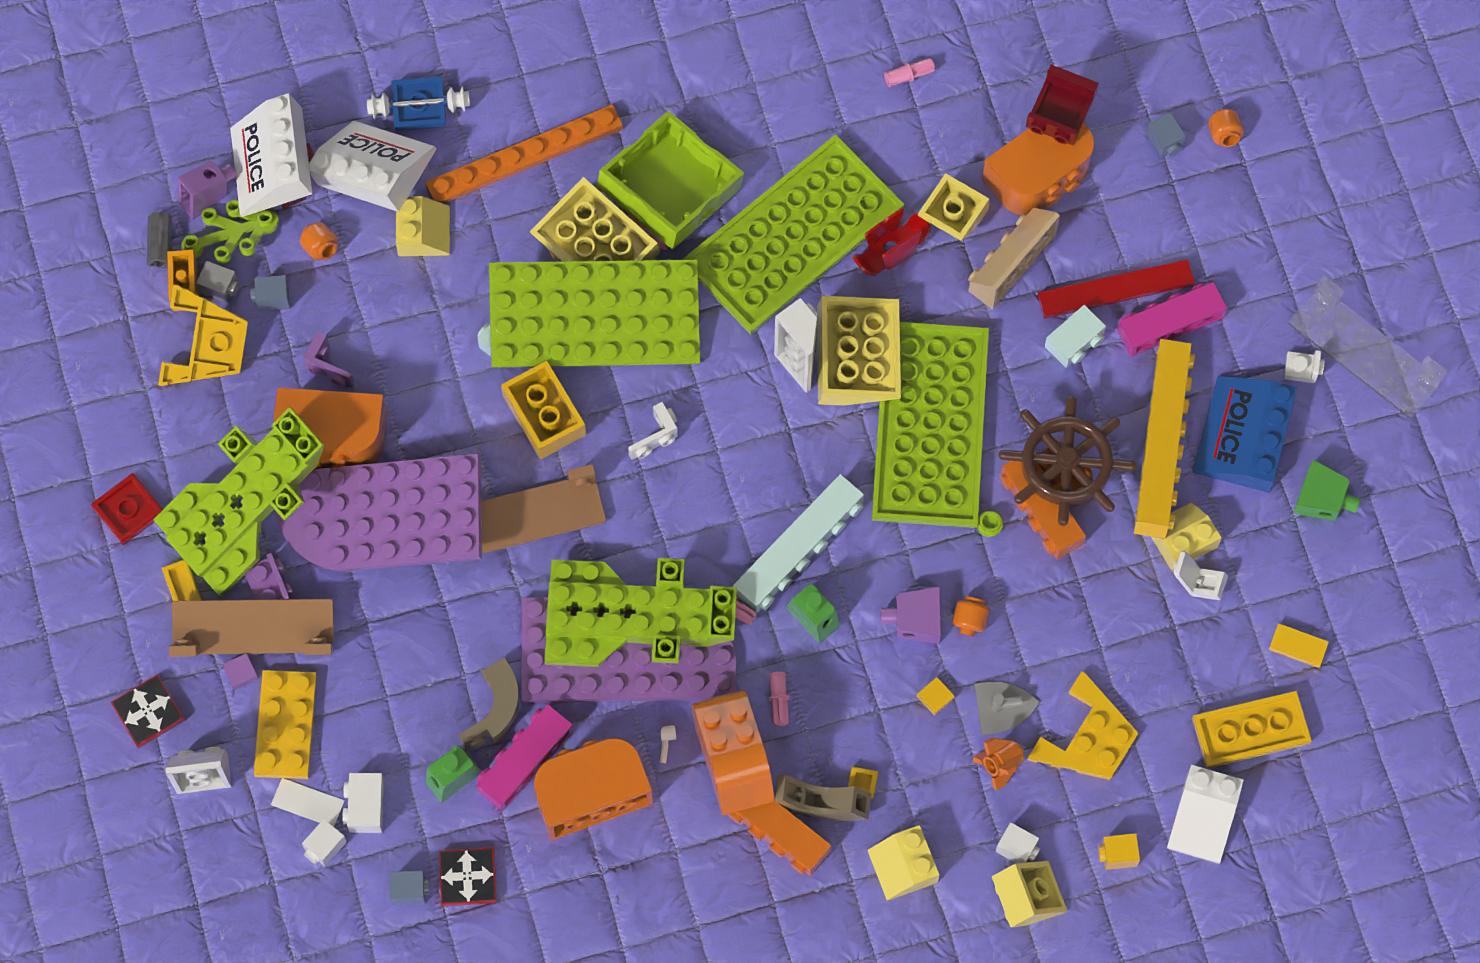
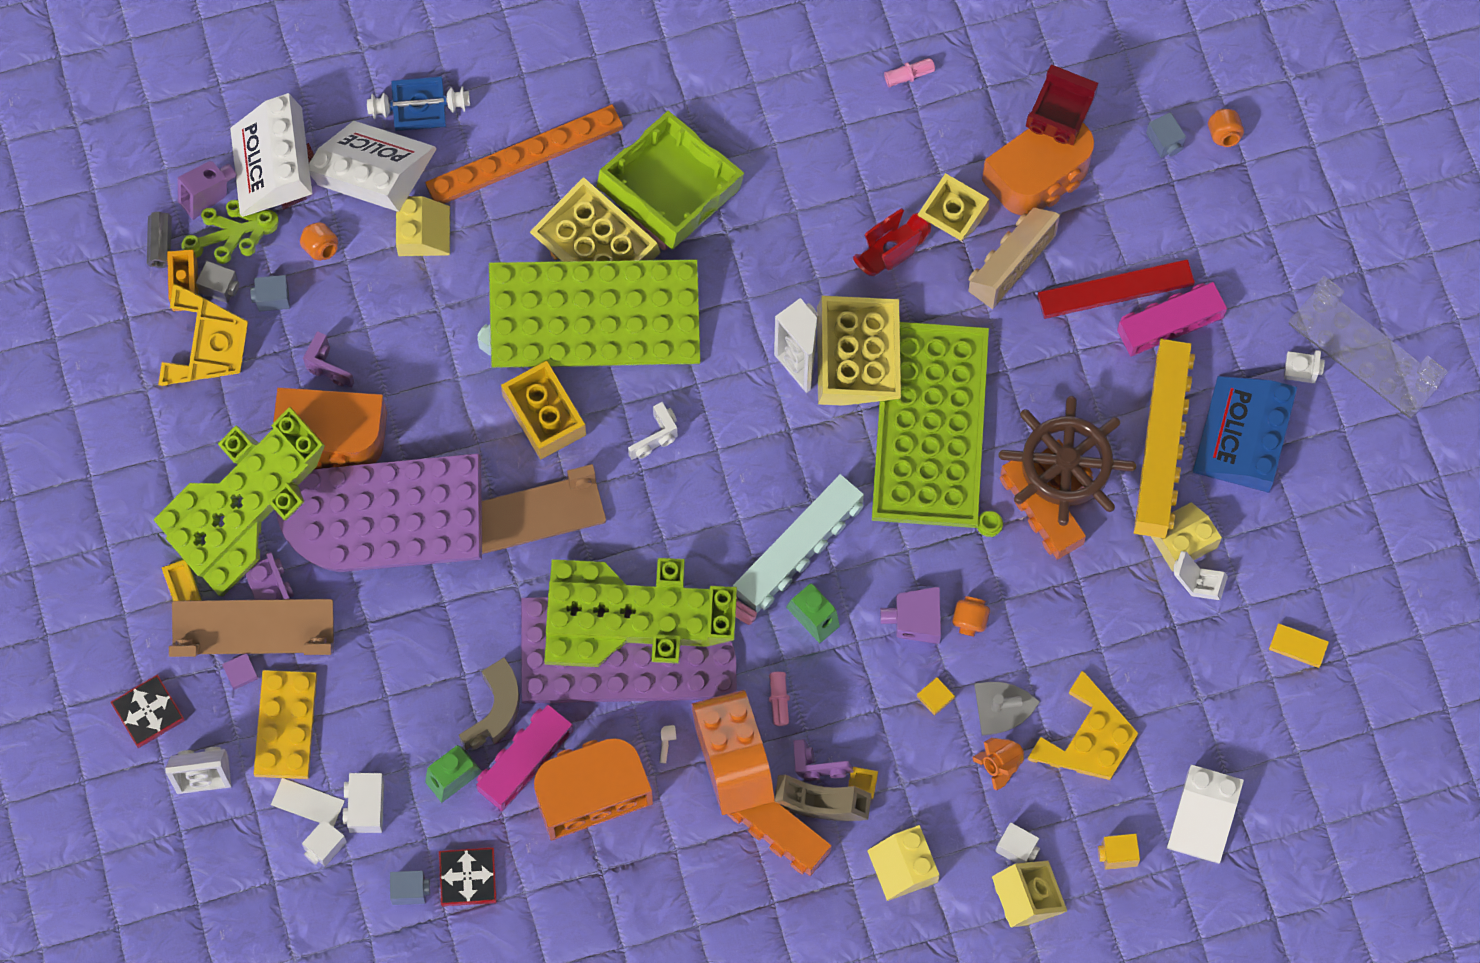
(127, 509): red tile -> none
(793, 234): lime plate -> none
(805, 756): none -> medium lavender bracket
(1075, 337): light aqua brick -> none
(1251, 729): yellow plate -> none
(1324, 494): bright green torso -> none

